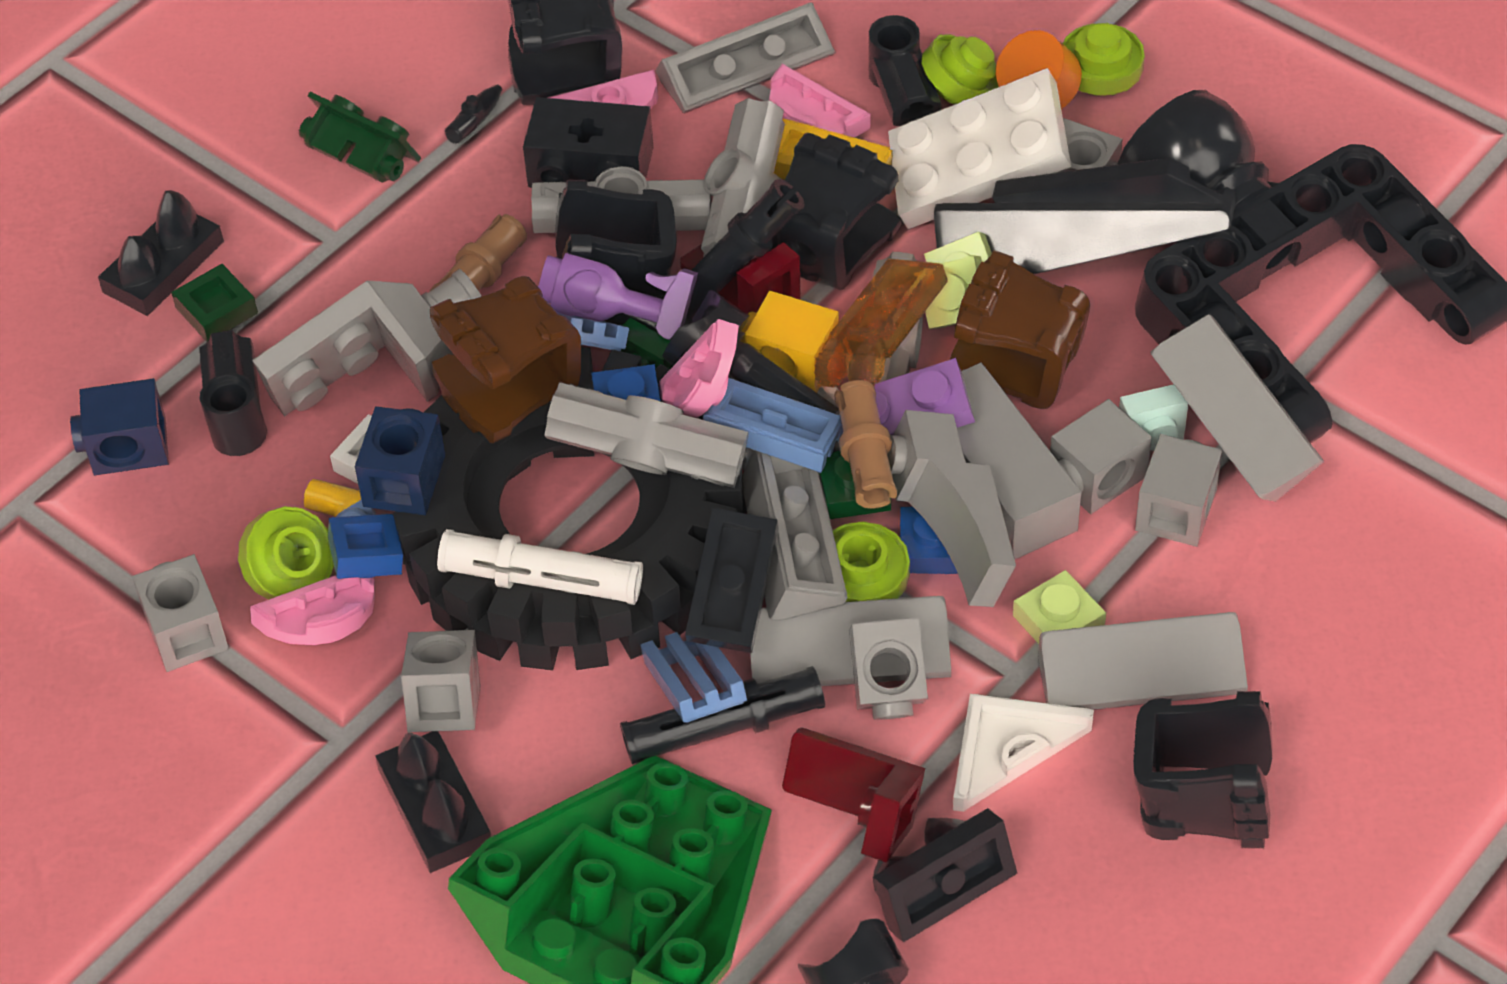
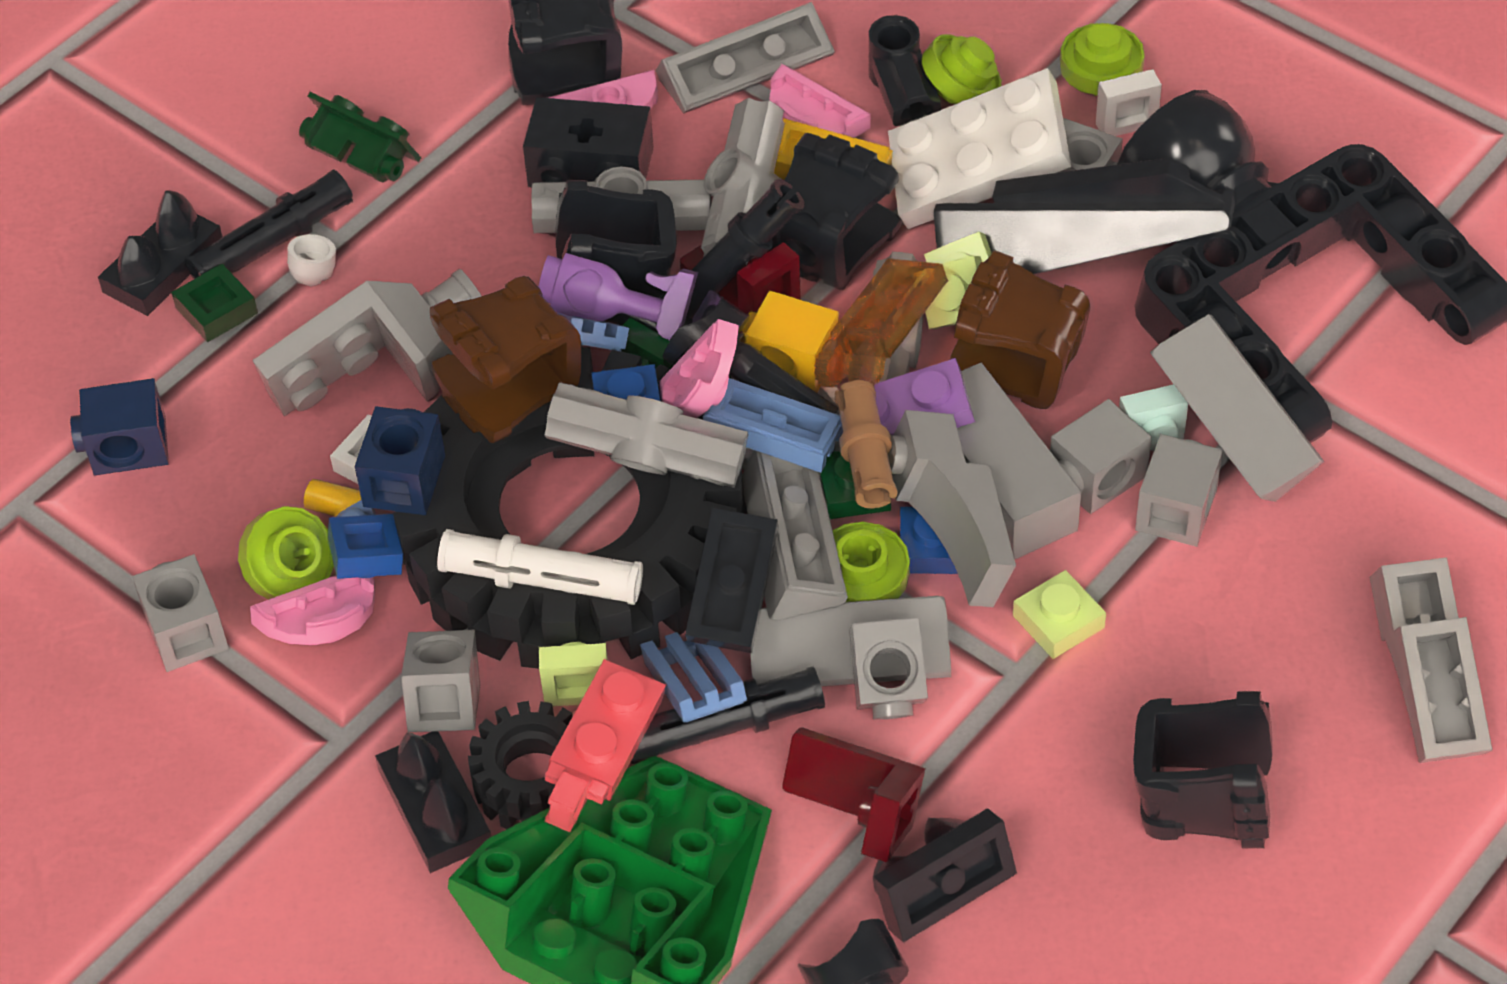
(231, 394): black piece -> none
(288, 218): none -> black pin
(311, 259): none -> white hinge
(473, 113): black helmet -> none
(484, 258): medium nougat pin -> none
(502, 744): none -> black tyre
(569, 670): none -> yellowish green plate
(600, 741): none -> coral hinge
(1009, 739): white tile -> none
(1035, 52): orange piece -> none
(1127, 102): none -> white plate
(1143, 661): light grey slope -> none
(1432, 658): none -> light grey slope

